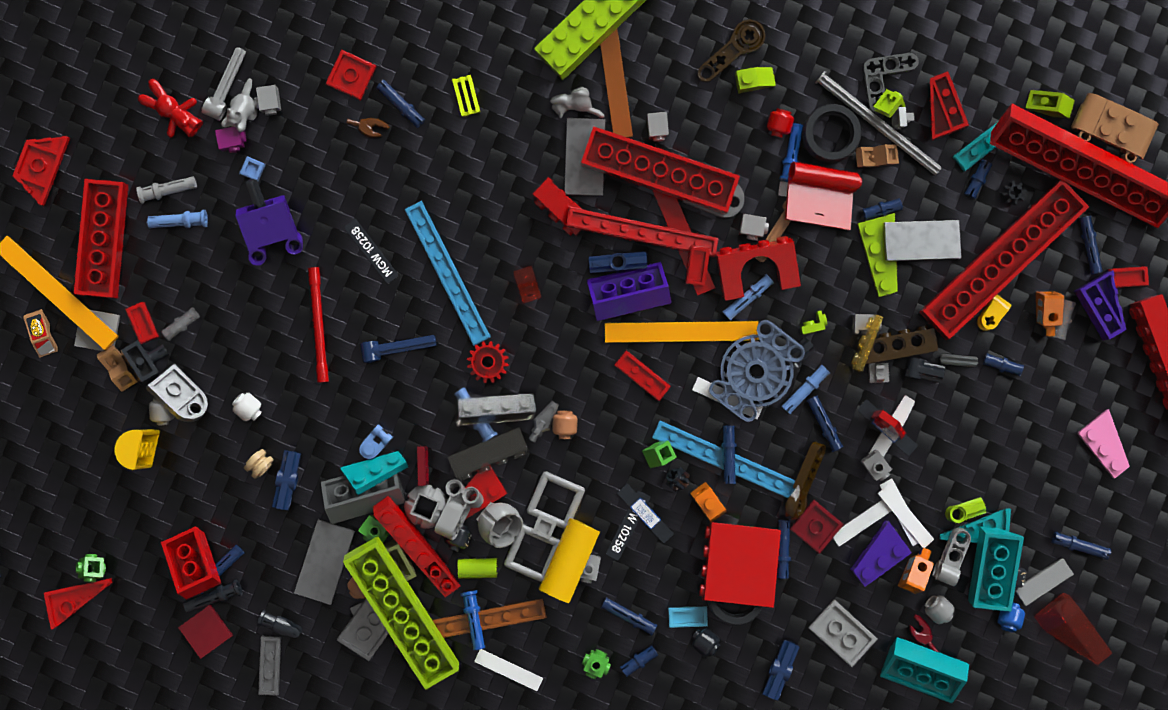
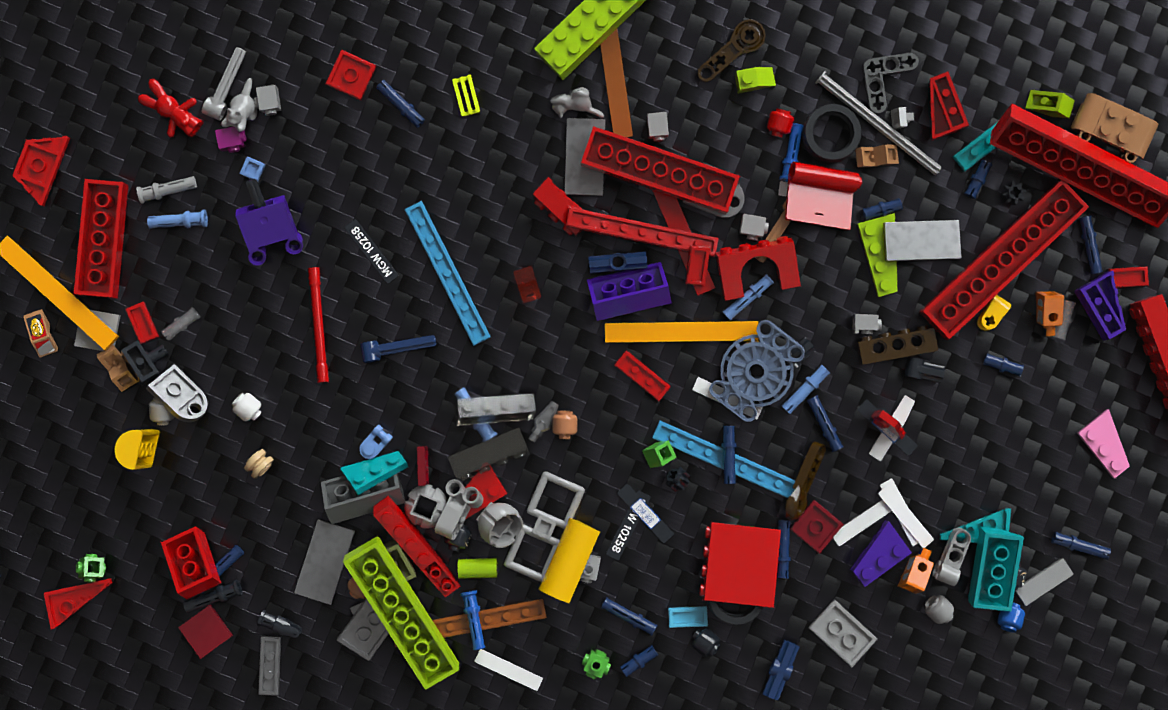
(286, 480): dark blue piece -> none
(366, 125): reddish brown hand -> none
(367, 529): bright green brick -> none
(498, 361): red gear -> none
(708, 502): orange torso -> none
(810, 326): lime bracket -> none
(866, 342): clear yellow plate -> none
(876, 465): light grey brick -> none
(878, 372): light grey tile -> none
(889, 103): lime bracket -> none
(924, 636): dark red hand -> none
(925, 670): teal slope -> none
(958, 360): dark grey axle -> none
(967, 510): lime piece -> none
(1070, 625): clear red wedge -> none

